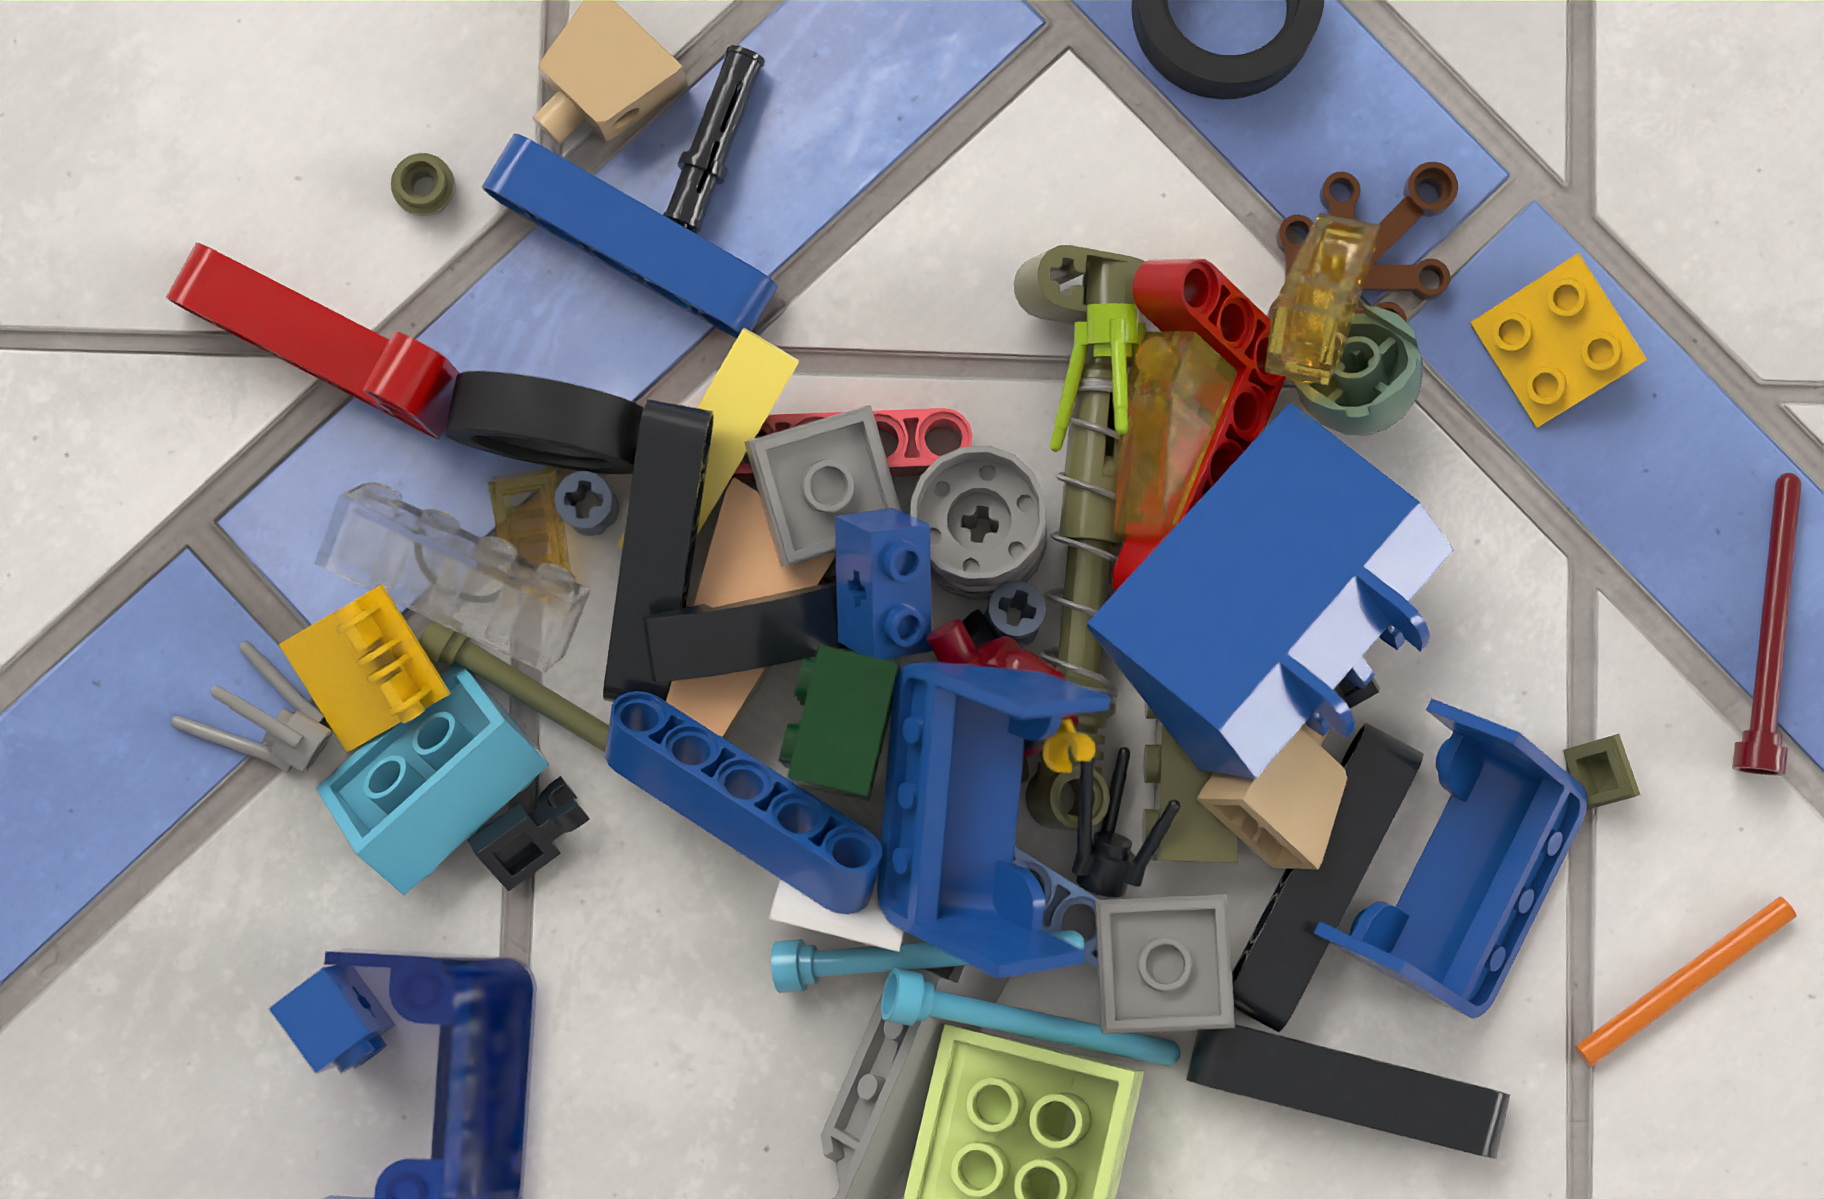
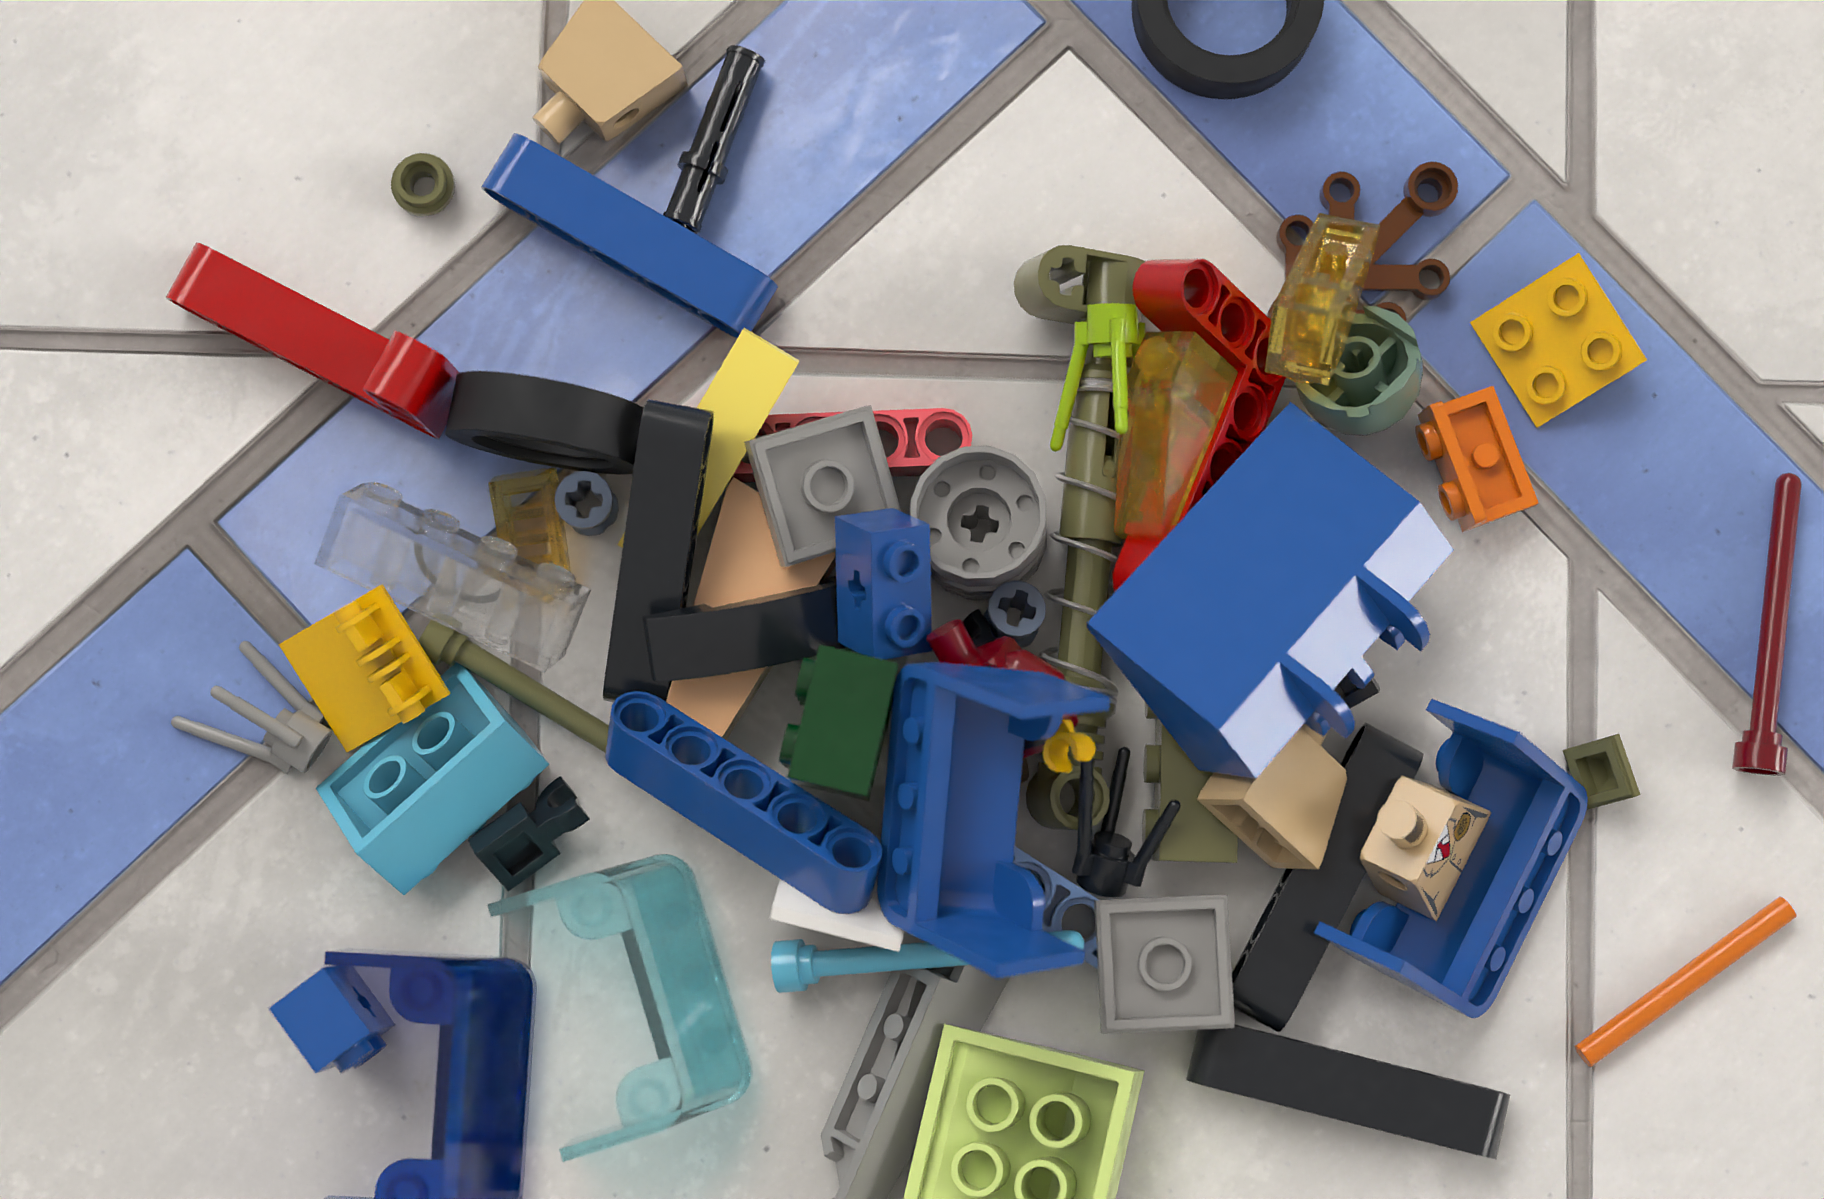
(679, 984): none -> clear light blue windscreen
(911, 998): medium azure piece -> none
(1423, 842): none -> tan torso
(1475, 459): none -> orange bracket

